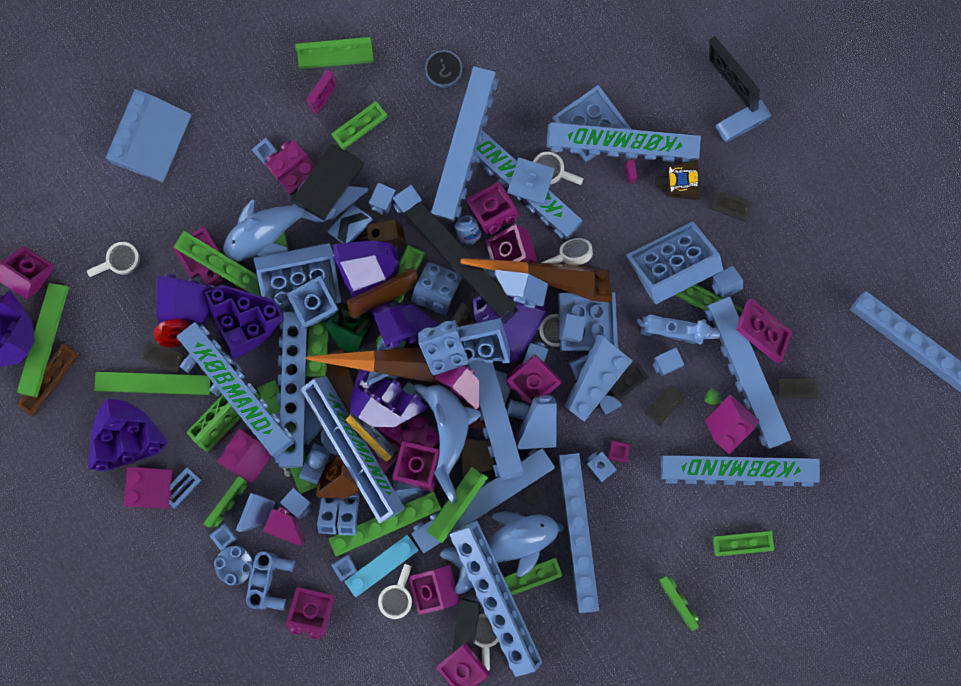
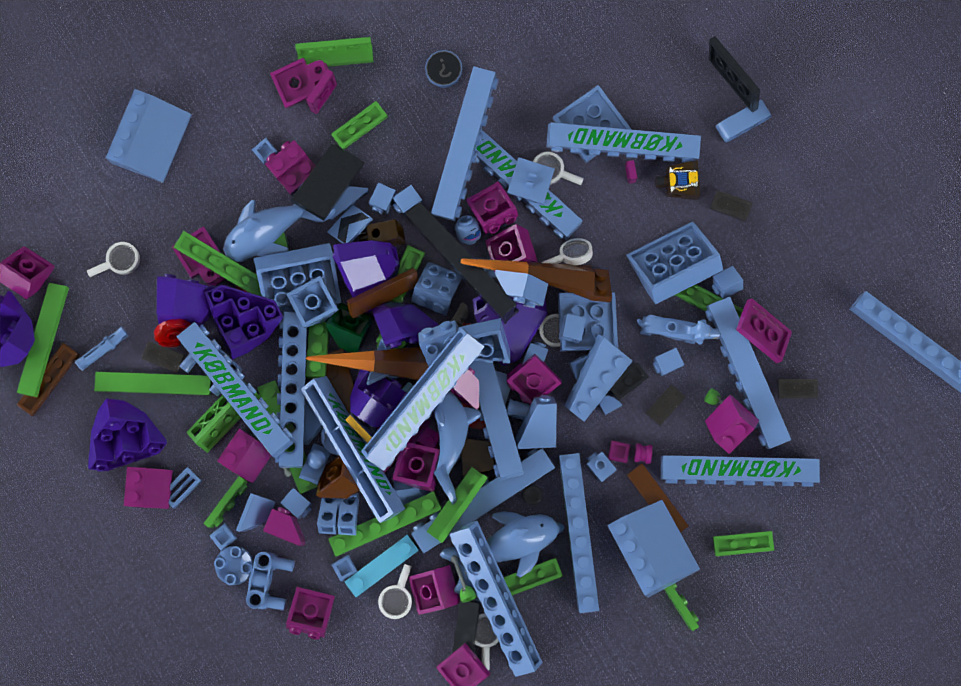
(98, 351): none -> medium blue pin
(307, 75): none -> magenta plate
(422, 399): none -> brick
(467, 592): none -> hinge
(643, 453): none -> magenta wheel
(653, 493): none -> reddish brown tile
(653, 548): none -> medium blue slope

